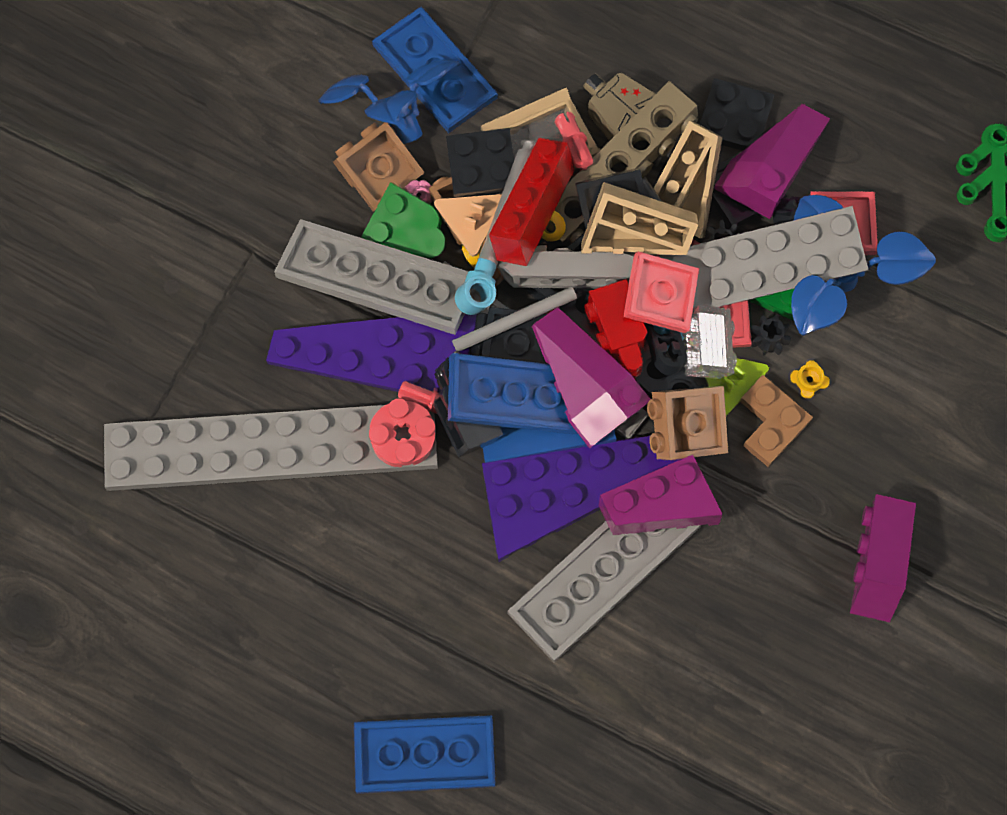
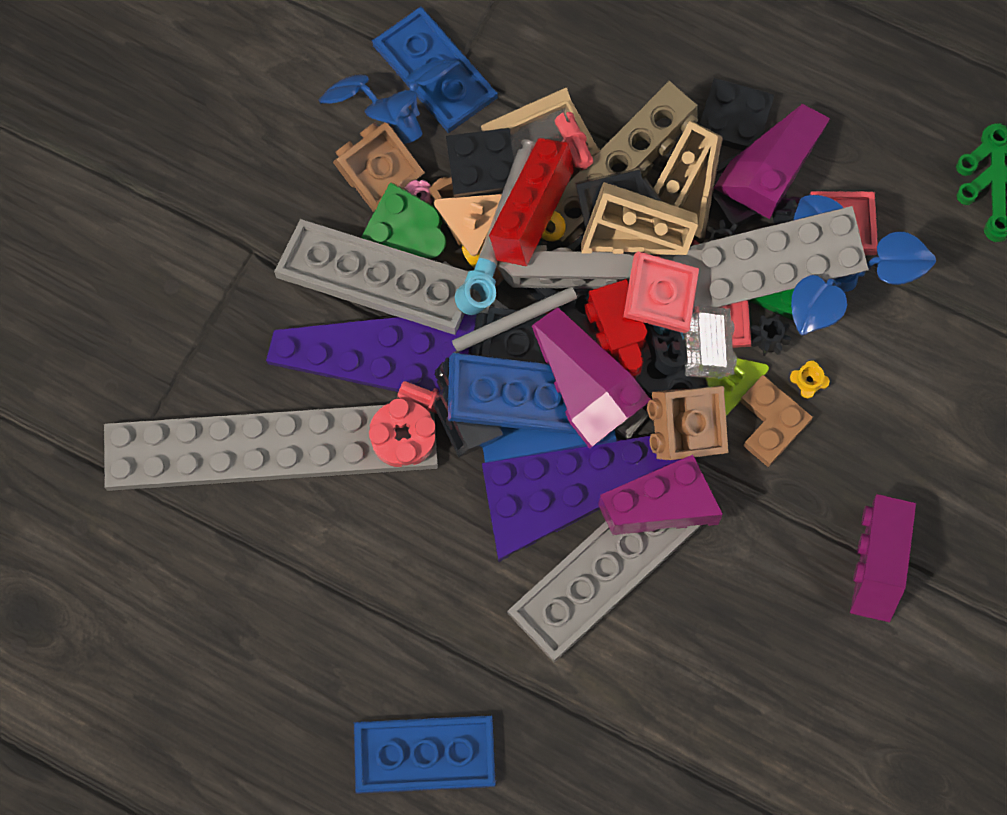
(615, 102): dark tan torso -> none

